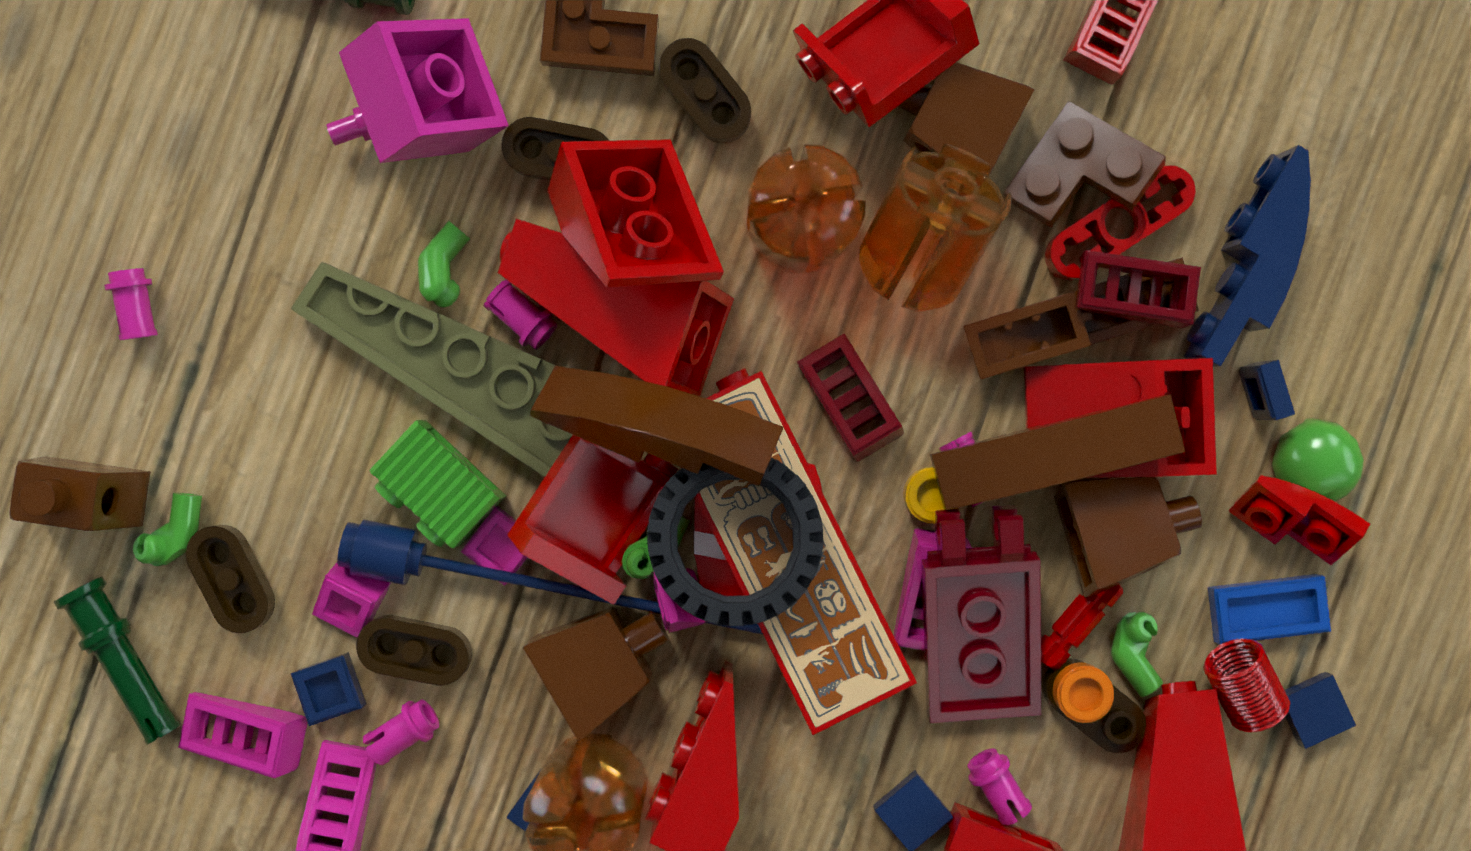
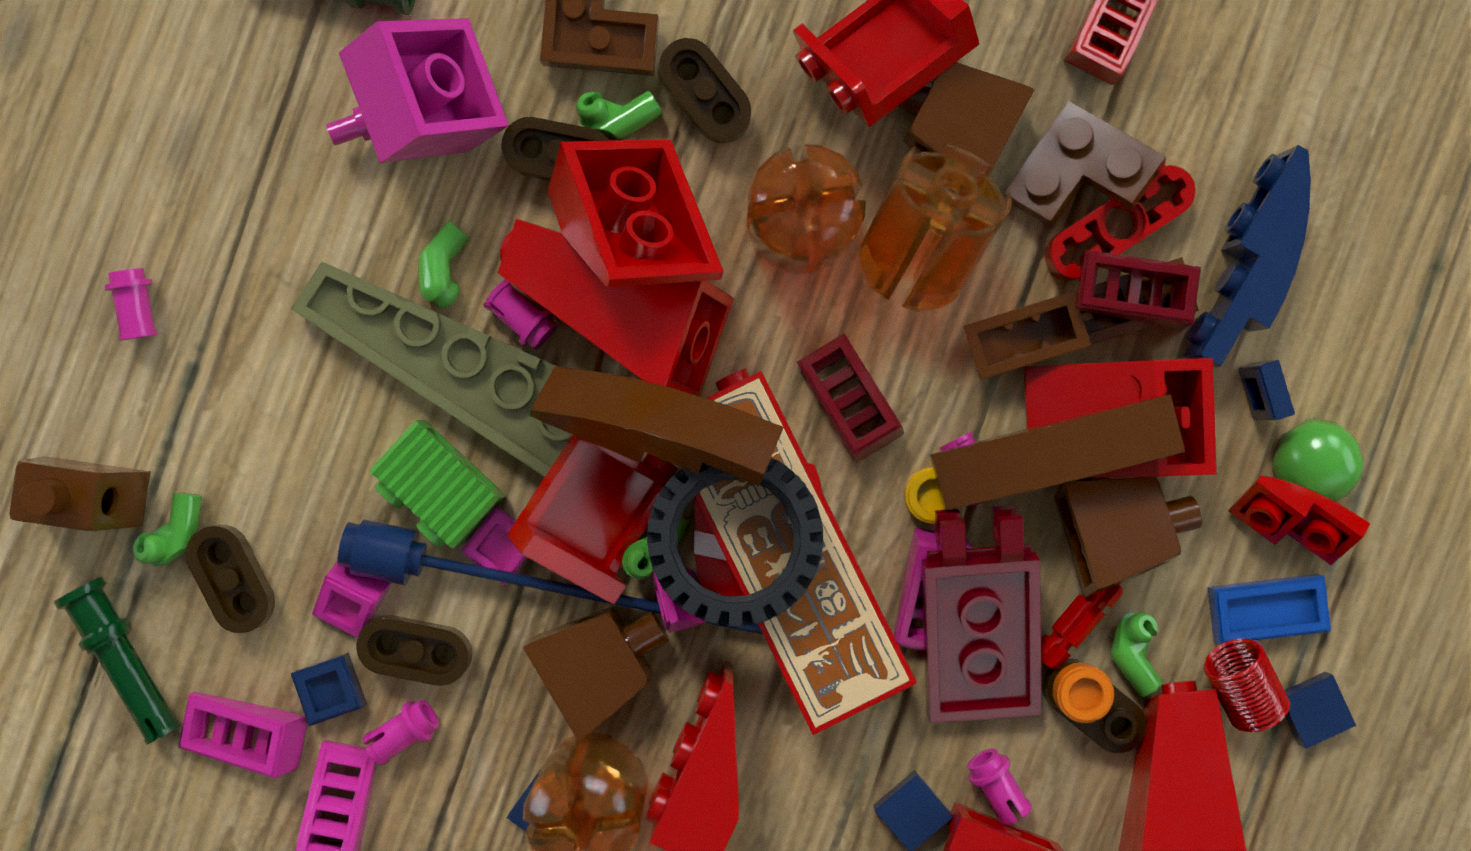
(614, 119): none -> bright green arm

